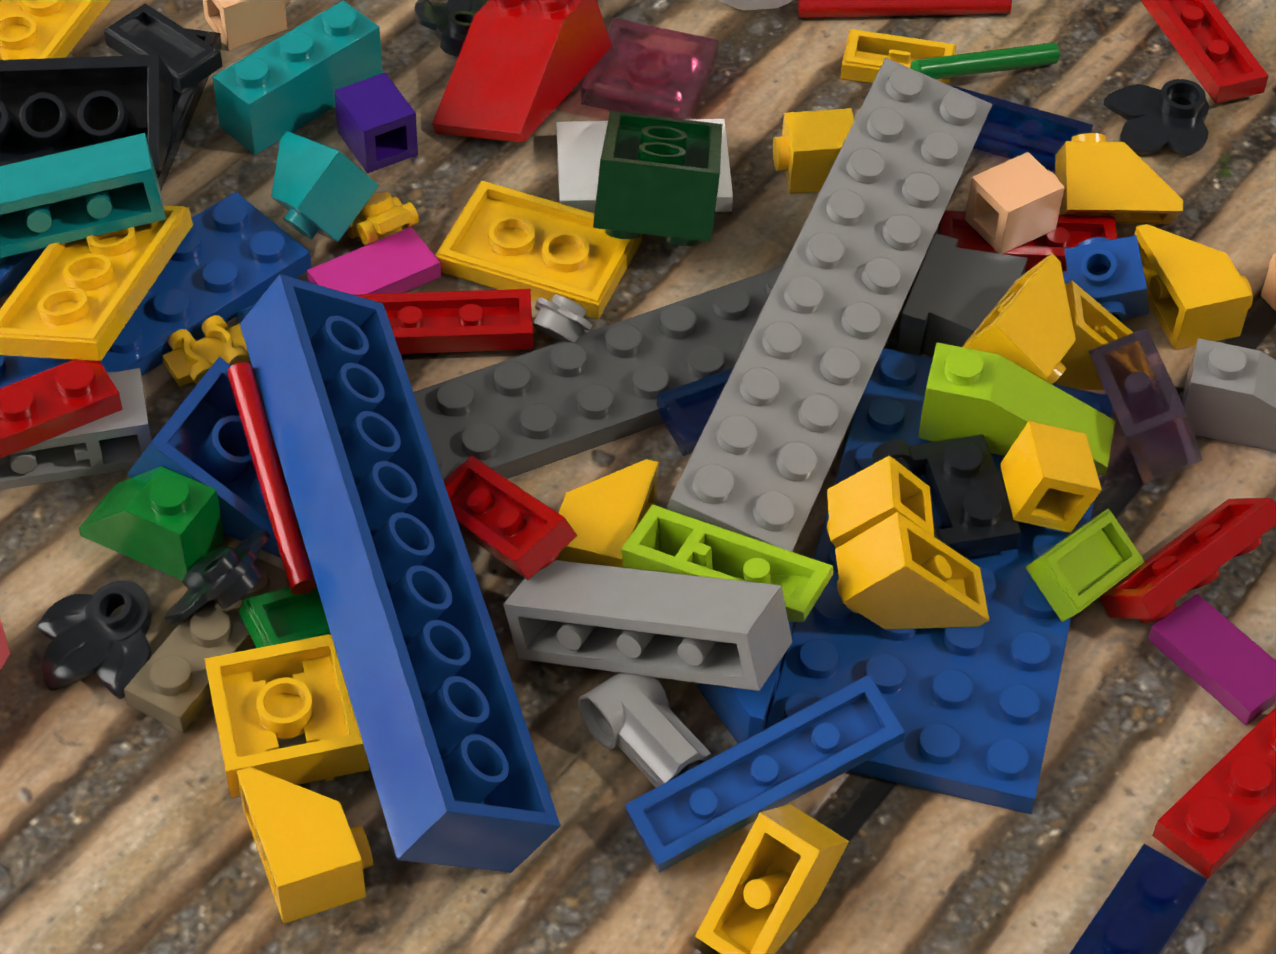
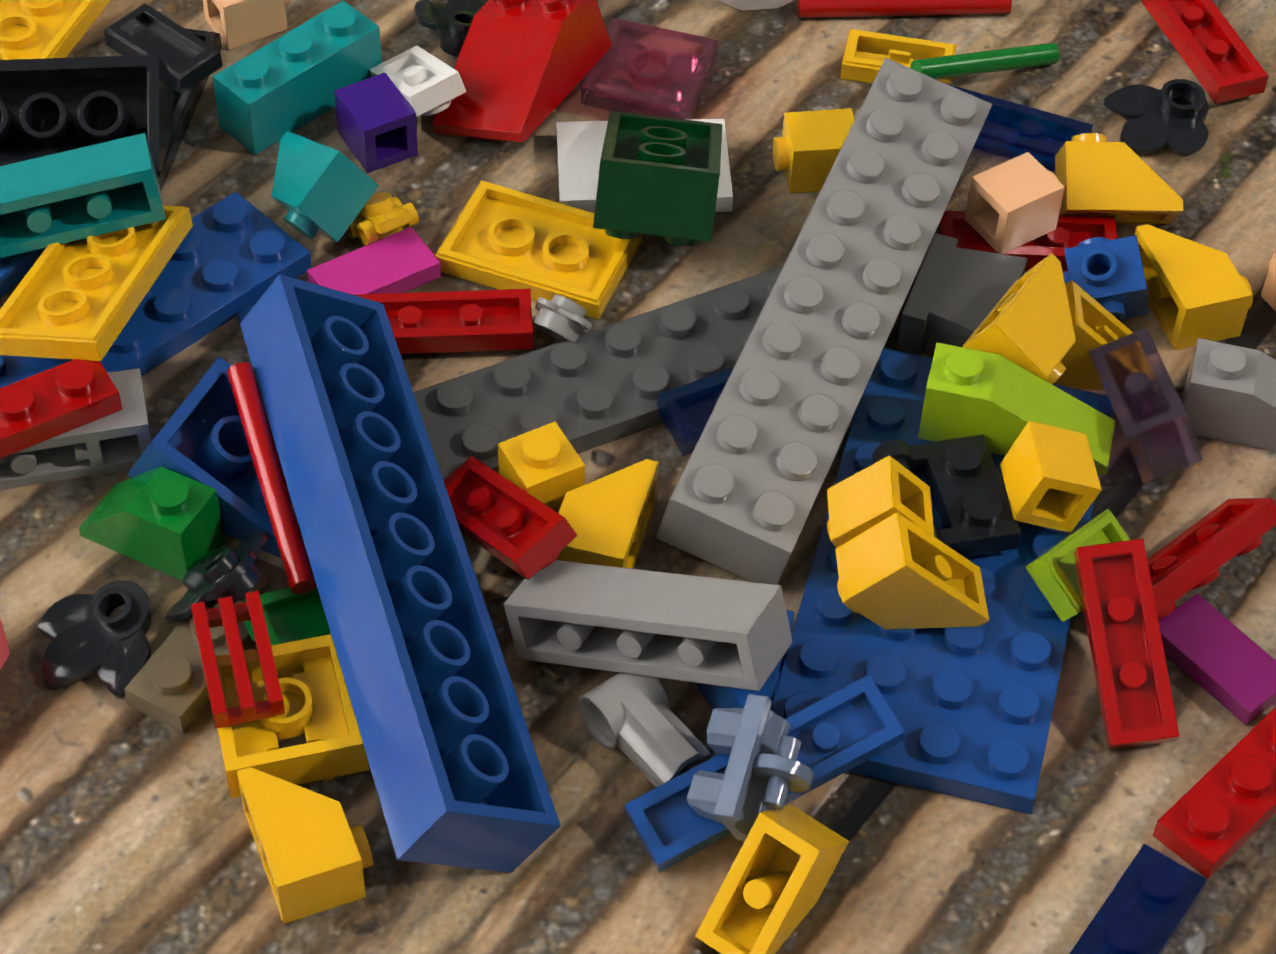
(194, 358): yellow piece -> none
(228, 616): none -> red tile
(422, 80): none -> white plate
(542, 464): none -> yellow brick
(692, 547): lime slope -> none
(758, 770): none -> sand blue hips
(1126, 644): none -> red plate

